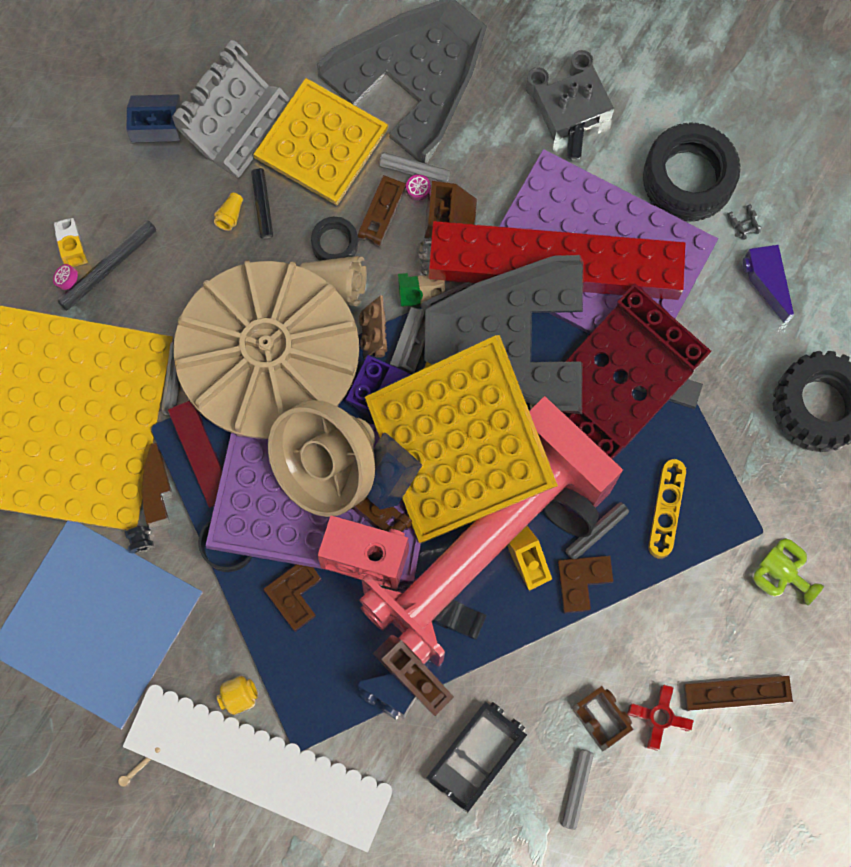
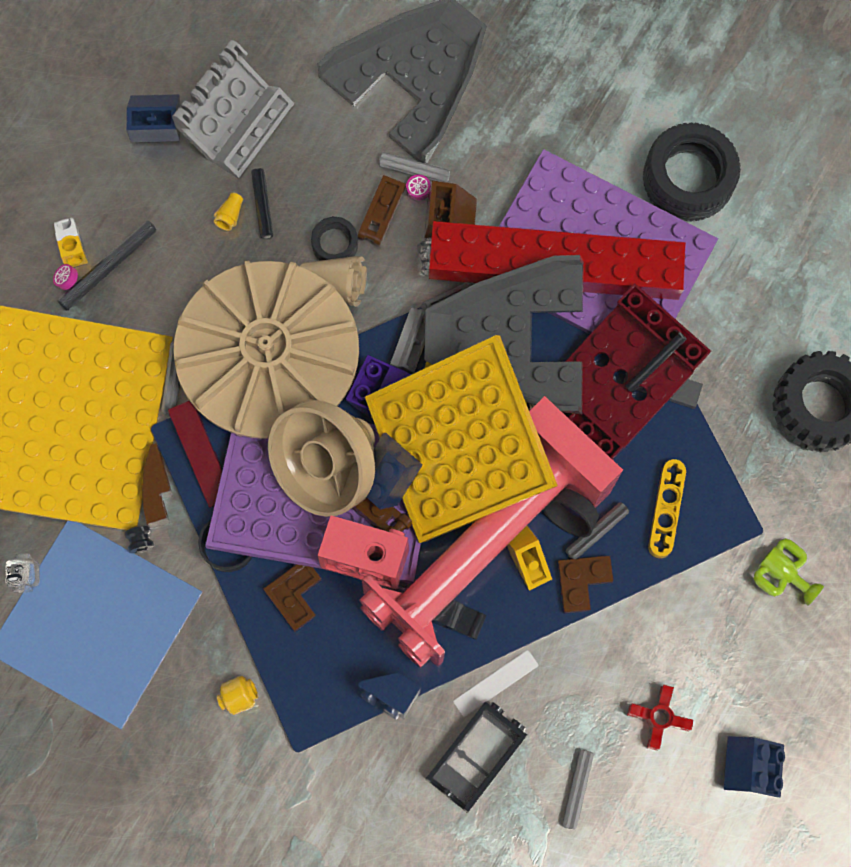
(22, 573): none -> clear head
(124, 780): tan hinge -> none
(258, 768): white sticker -> none
(321, 141): yellow plate -> none
(373, 329): medium nougat hinge -> none
(413, 674): reddish brown slope -> none
(418, 289): leg -> none
(495, 683): none -> white sticker
(572, 102): dark grey piece -> none
(603, 718): reddish brown window -> none
(655, 362): none -> black bar
(738, 693): reddish brown plate -> none
(739, 225): dark grey piece -> none
(754, 766): none -> dark blue slope
(769, 278): dark purple slope -> none

